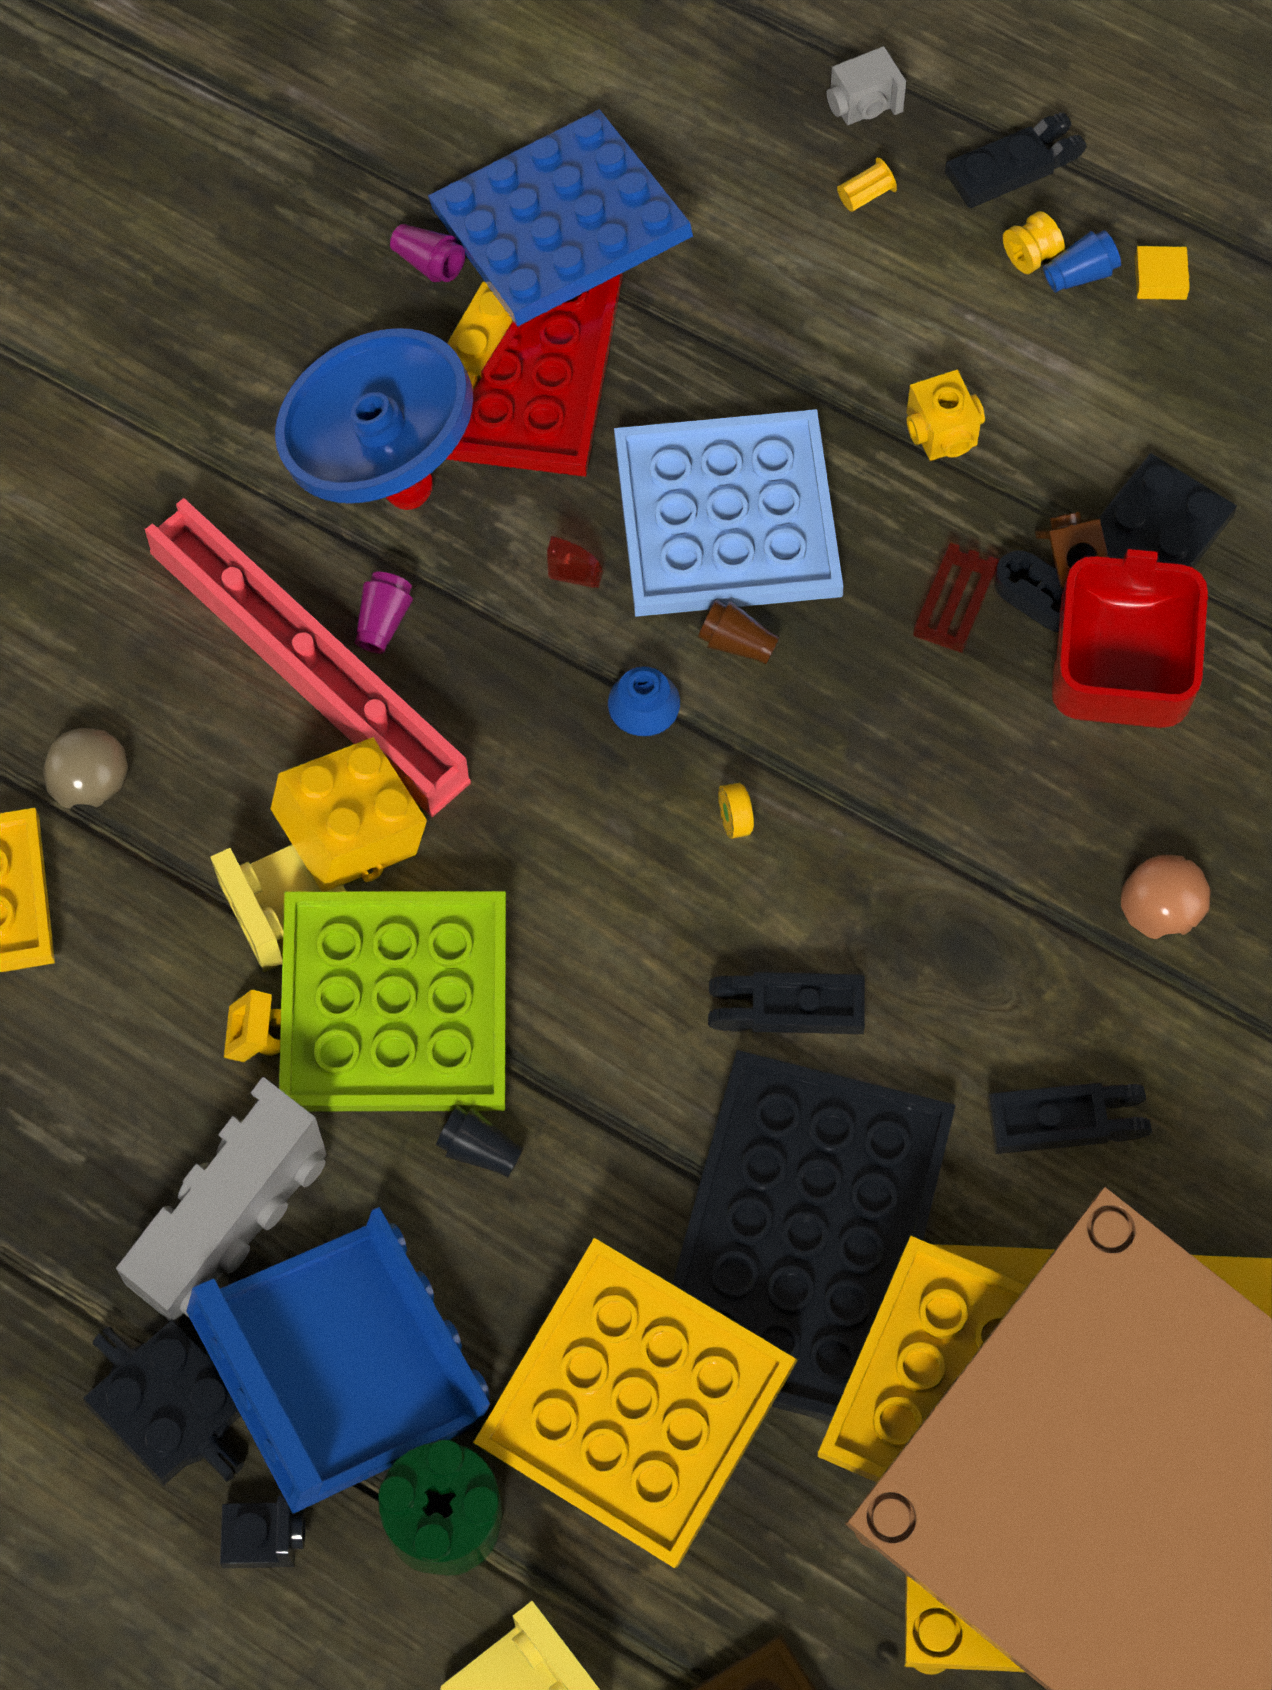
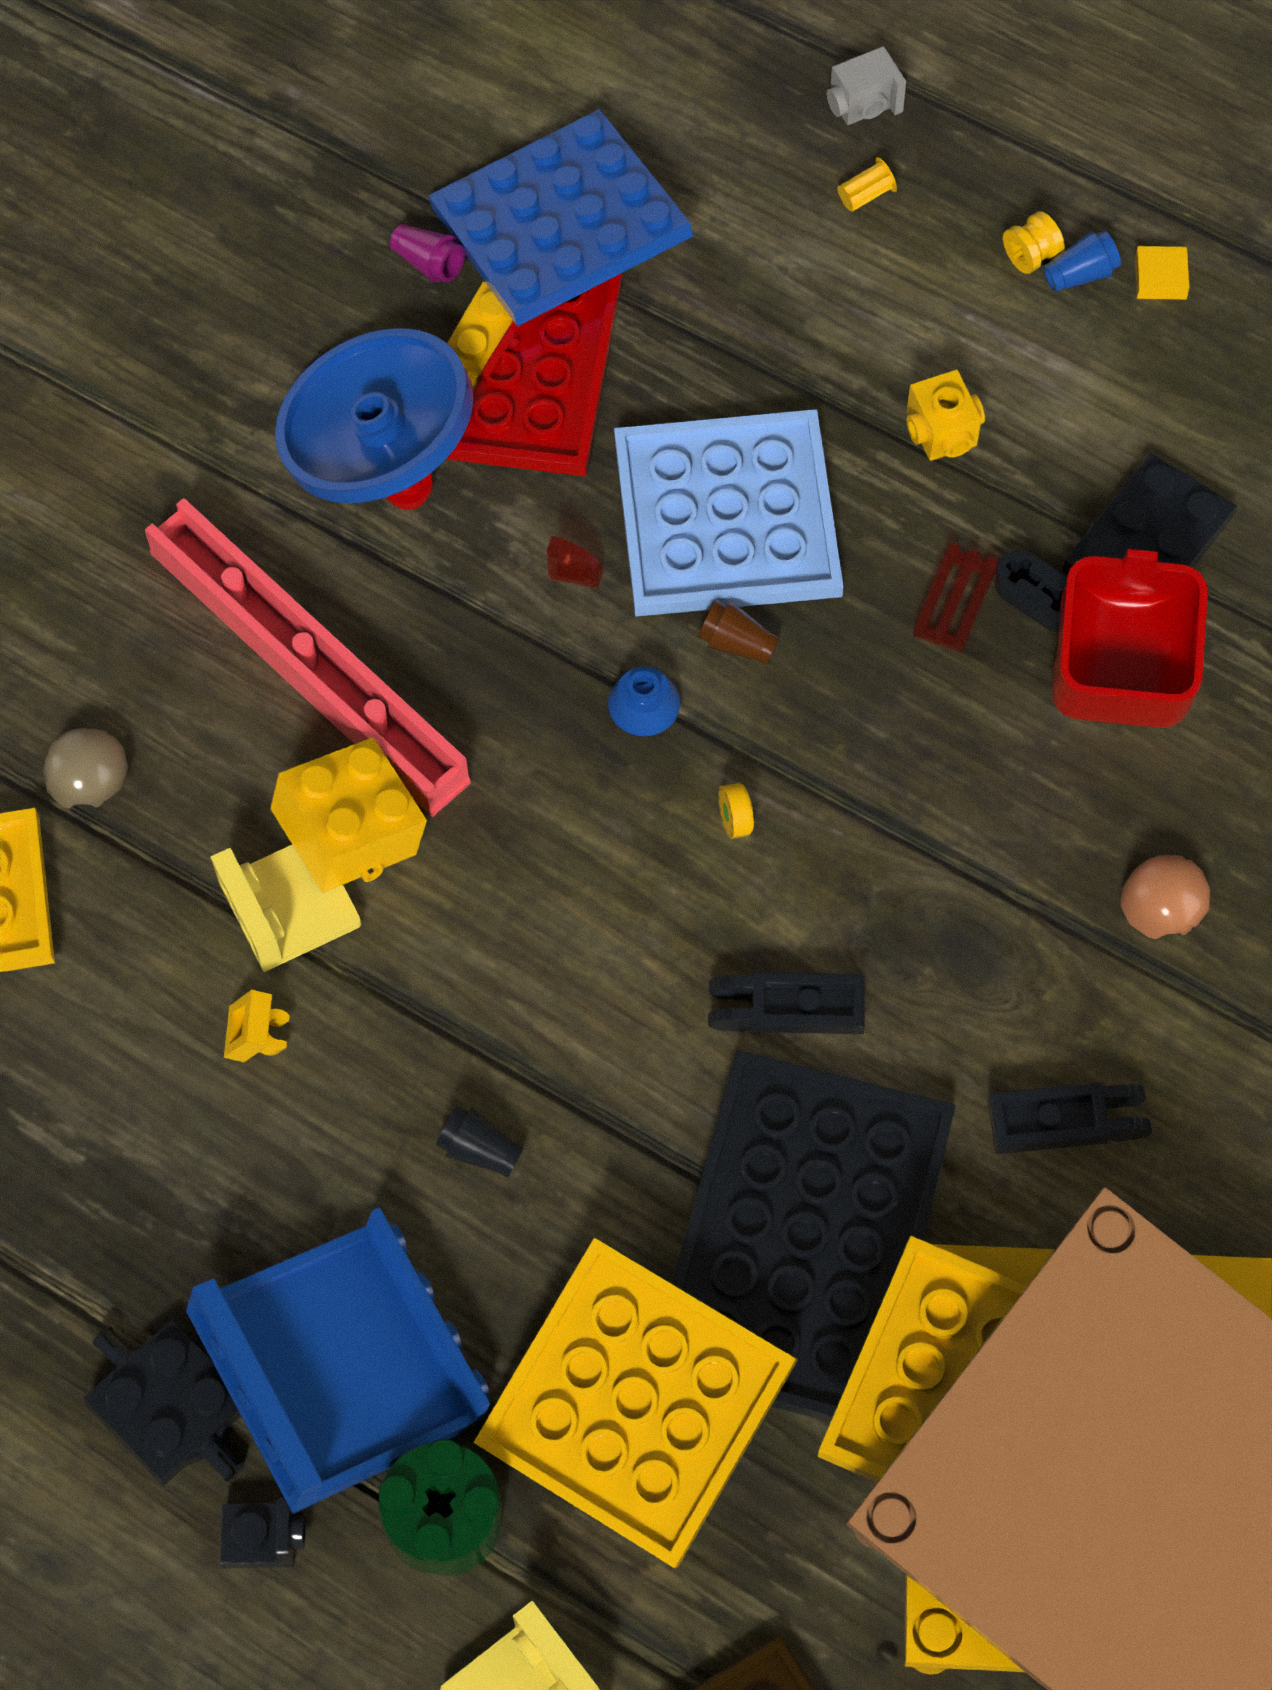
(226, 1202): light grey wedge -> none
(381, 610): magenta cone -> none
(394, 1000): lime plate -> none
(1014, 160): black hinge -> none
(1067, 531): reddish brown bracket -> none

